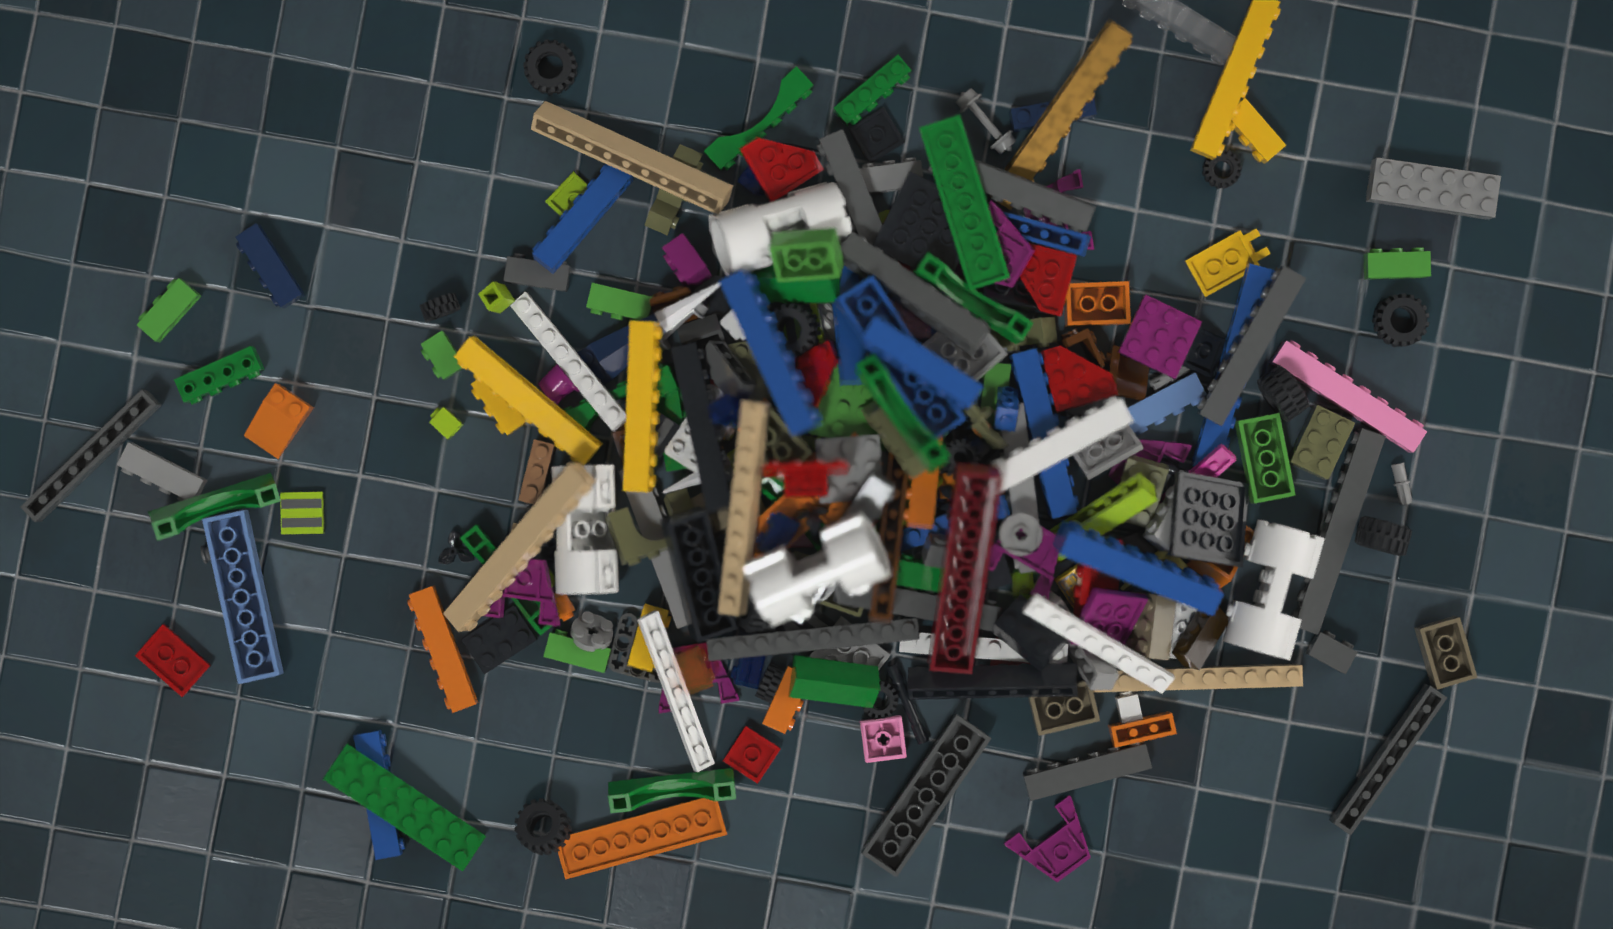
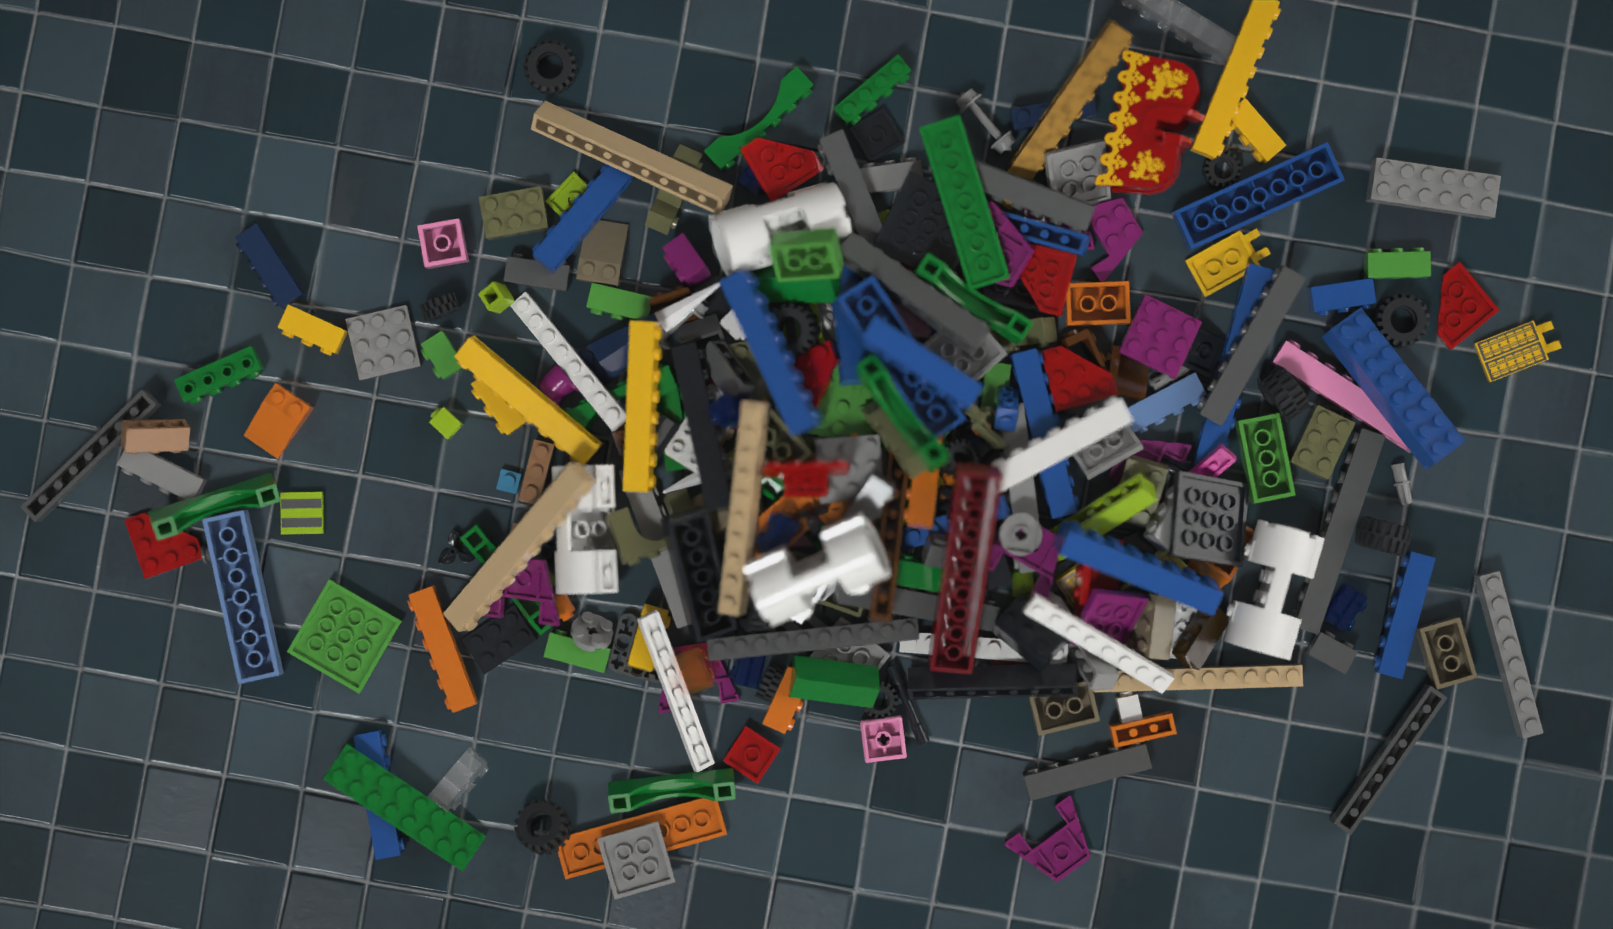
(155, 436): none -> medium nougat brick
(161, 555): none -> red plate
(168, 309): bright green brick -> none
(173, 660): red plate -> none
(312, 330): none -> yellow brick
(344, 636): none -> bright green plate
(383, 342): none -> light grey plate
(443, 243): none -> bright pink brick
(459, 779): none -> clear brick
(509, 481): none -> dark azure plate
(514, 213): none -> olive brick
(603, 254): none -> dark tan slope
(636, 860): none -> light grey plate
(925, 795): dark grey brick -> none
(1075, 169): none -> light grey plate
(1116, 232): none -> magenta wing
(1154, 98): none -> red animal
(1257, 196): none -> blue brick
(1341, 296): none -> blue brick
(1344, 608): none -> clear blue brick
(1393, 388): none -> blue brick
(1404, 614): none -> blue brick
(1461, 306): none -> red plate
(1508, 654): none -> light grey brick
(1515, 350): none -> yellow tile

